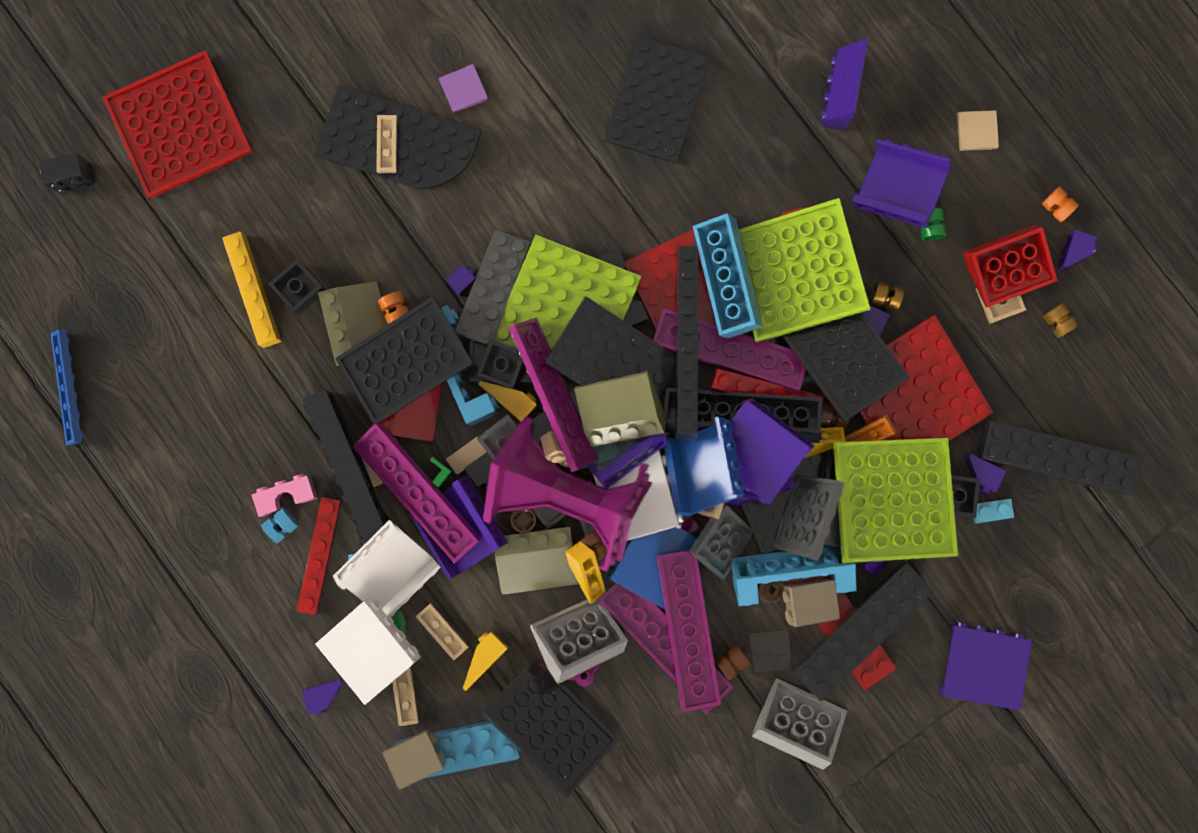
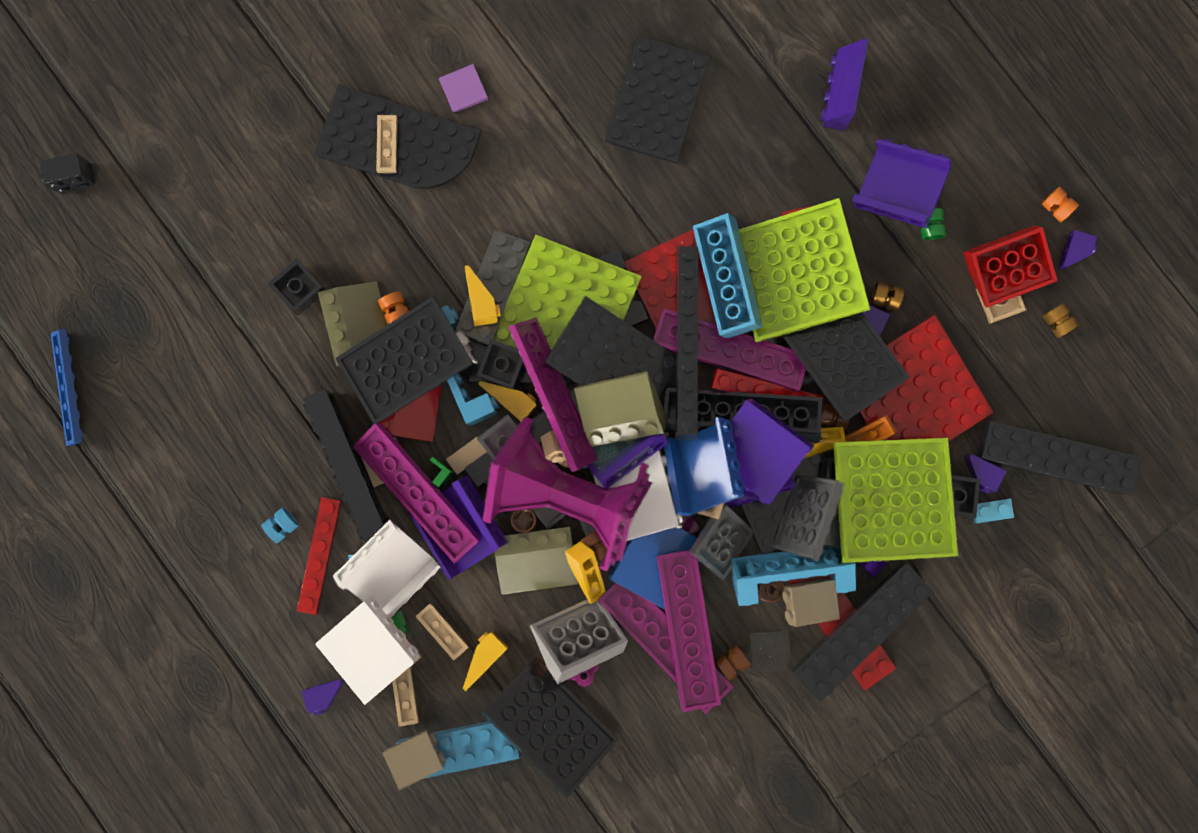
(177, 124): red plate -> none
(251, 289): yellow brick -> none
(268, 500): bright pink arch -> none
(461, 279): dark purple brick -> none
(465, 341): none -> white plate
(481, 301): none -> yellow slope
(800, 724): light grey slope -> none
(977, 130): tan tile -> none
(986, 666): dark purple panel -> none

